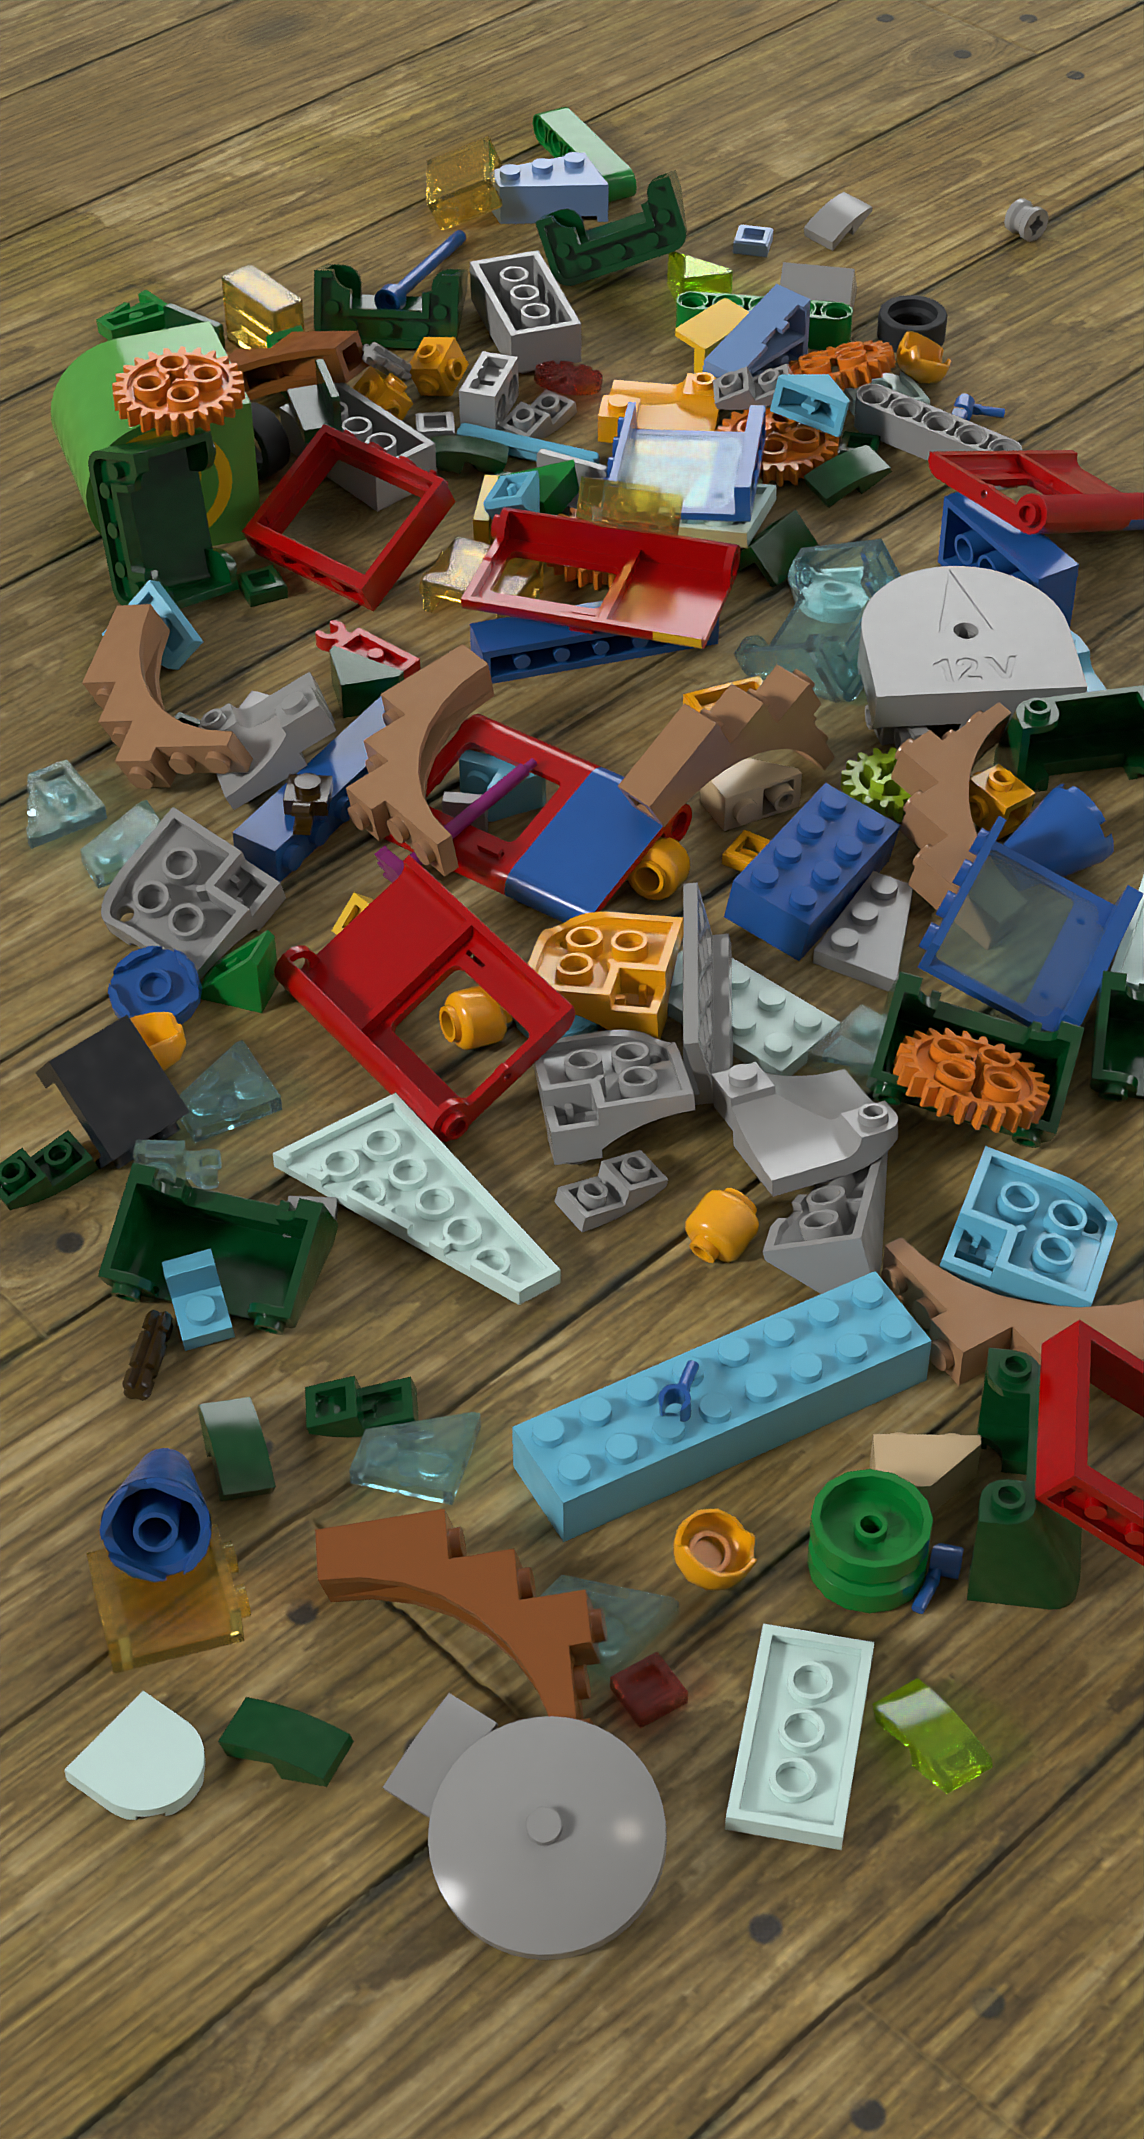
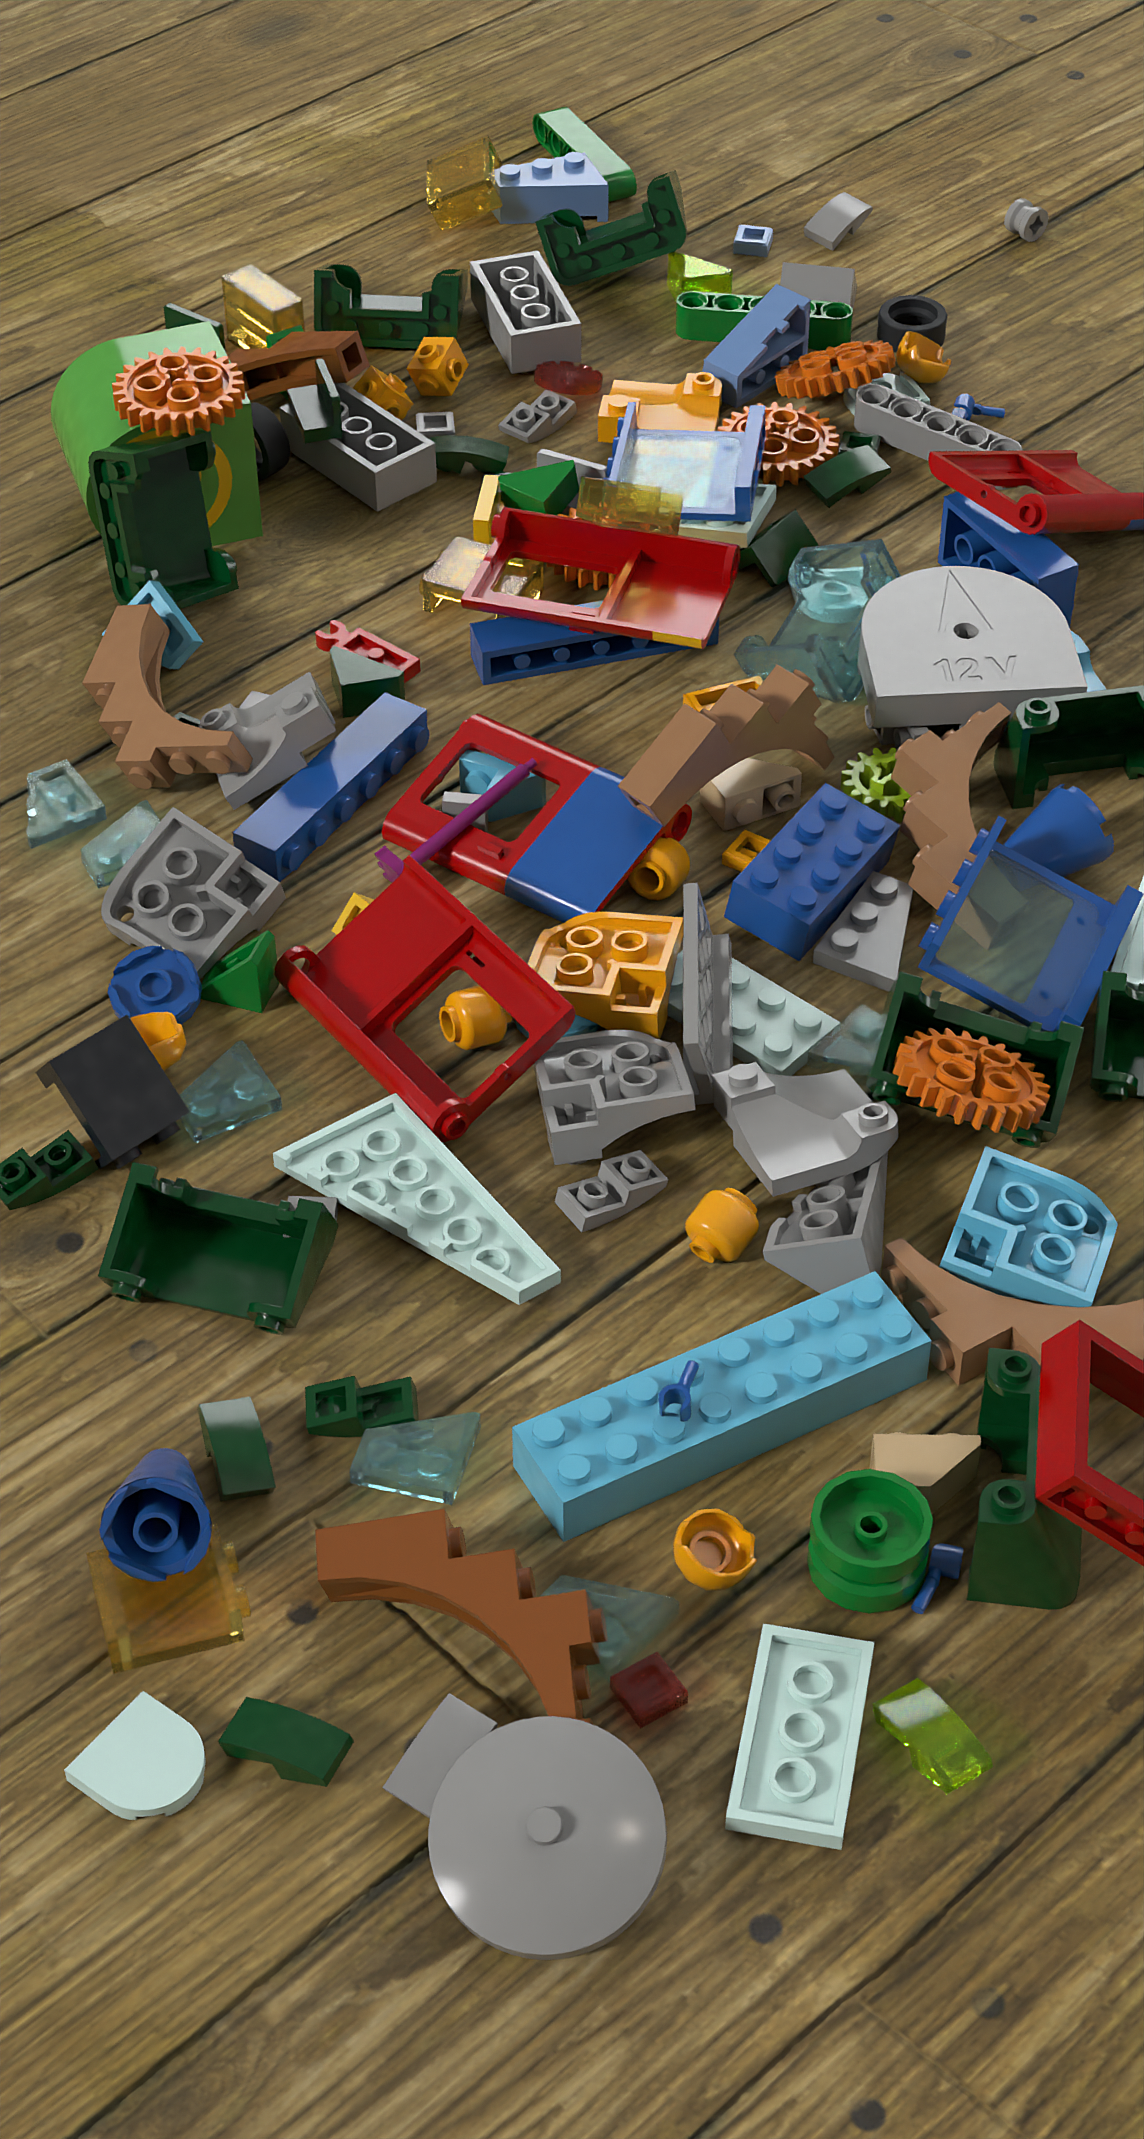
(139, 319): green wing -> none
(147, 1355): dark brown axle -> none
(175, 1161): clear light blue plate -> none
(198, 1299): medium azure slope -> none
(262, 585): dark green tile -> none
(300, 482): red window -> none
(305, 798): dark brown plate -> none
(386, 361): light grey axle -> none
(394, 295): blue piece -> none
(401, 755): medium nougat arch -> none
(489, 390): light grey brick -> none
(516, 492): medium azure slope -> none
(524, 446): medium azure axle -> none
(709, 328): yellow panel -> none
(740, 389): light grey slope -> none
(811, 401): medium azure slope -> none
(999, 794): light orange brick -> none

